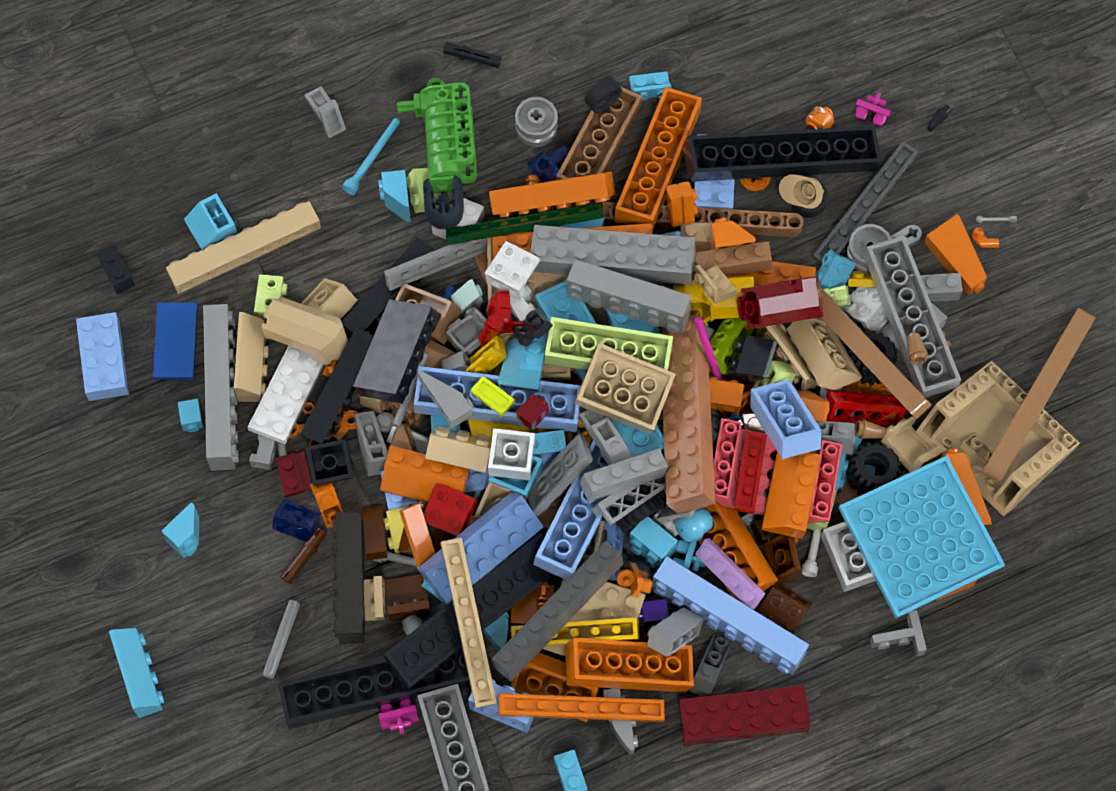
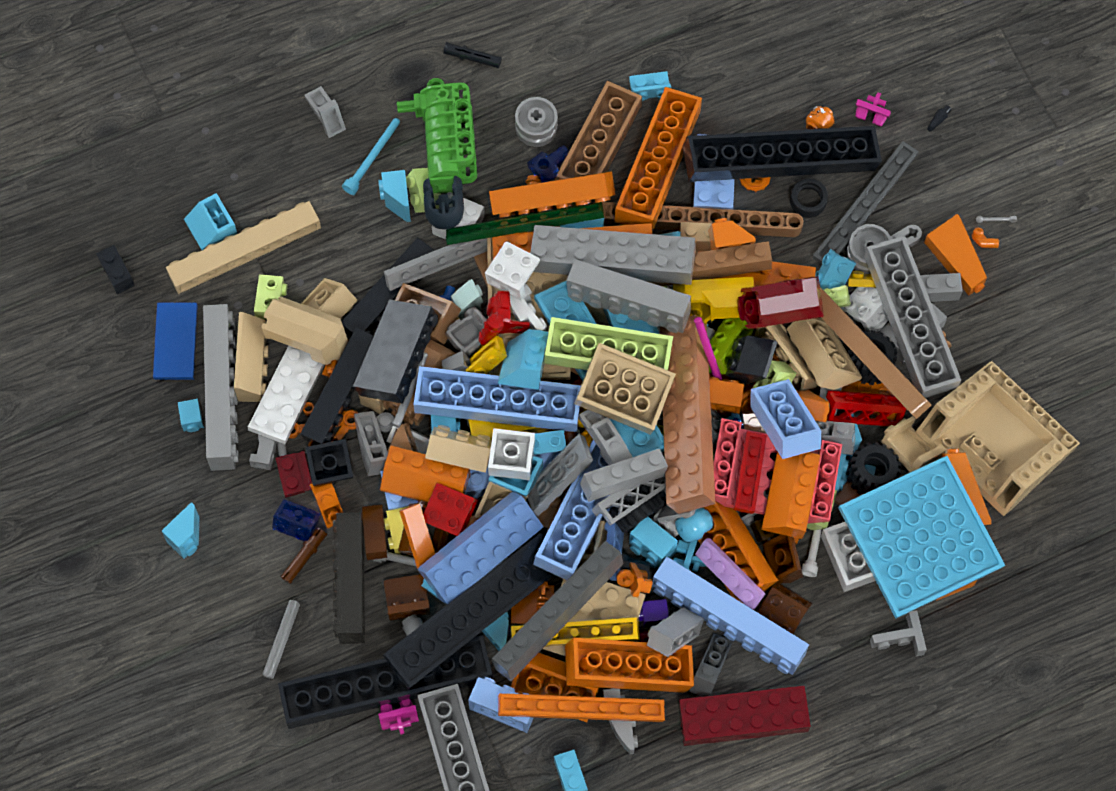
(102, 356): light blue brick -> none
(136, 671): medium azure slope -> none
(374, 599): tan bracket -> none
(447, 399): light grey slope -> none
(468, 623): tan plate -> none
(492, 396): neon yellow tile -> none
(533, 411): dark red brick -> none
(535, 327): black plate -> none
(603, 95): black tyre -> none
(681, 204): orange brick -> none
(714, 283): tan bracket -> none
(801, 191): tan piece -> none
(868, 430): medium nougat cone -> none
(916, 350): medium nougat cone -> none
(1038, 395): medium nougat beam -> none

